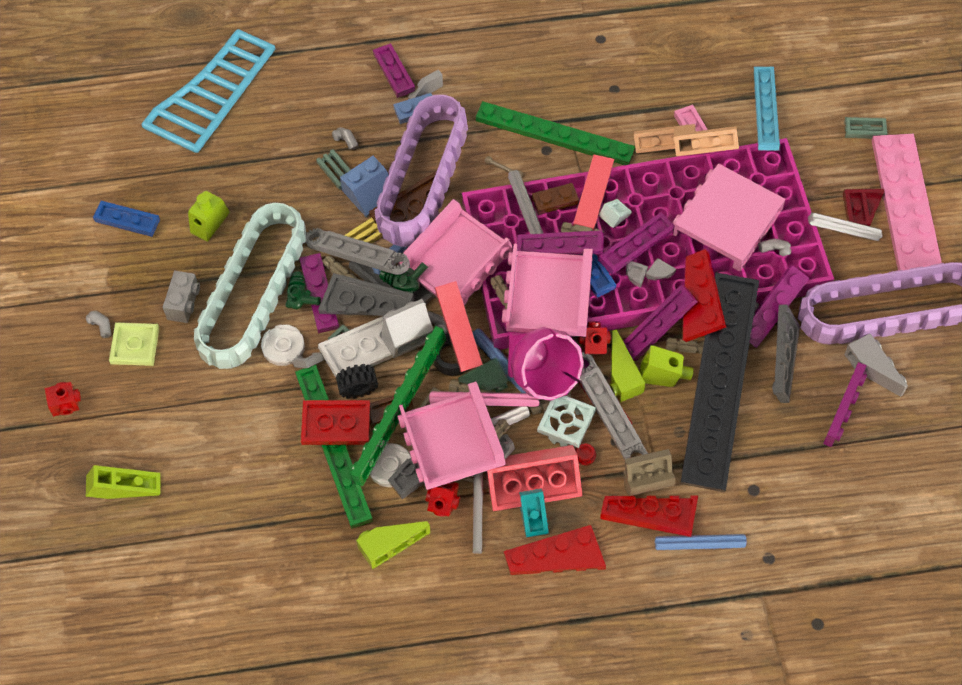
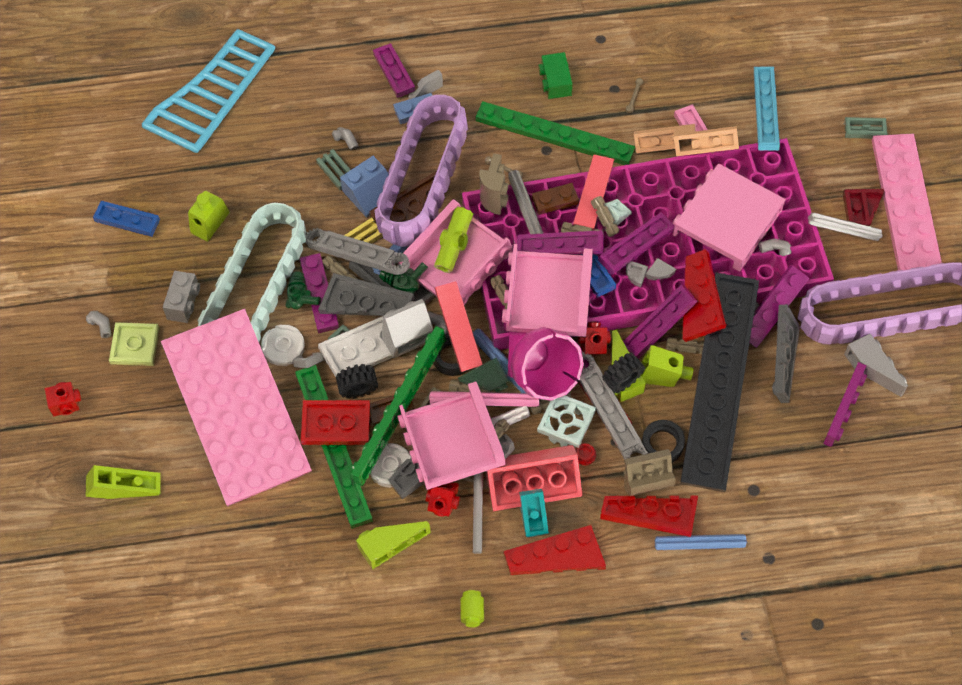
(236, 407): none -> bright pink plate
(453, 240): none -> lime piece
(472, 608): none -> lime brick
(493, 186): none -> dark tan brick
(556, 75): none -> green brick
(605, 216): none -> dark tan axle
(623, 372): none -> black tyre
(629, 108): none -> dark tan hinge
(664, 426): none -> black tyre

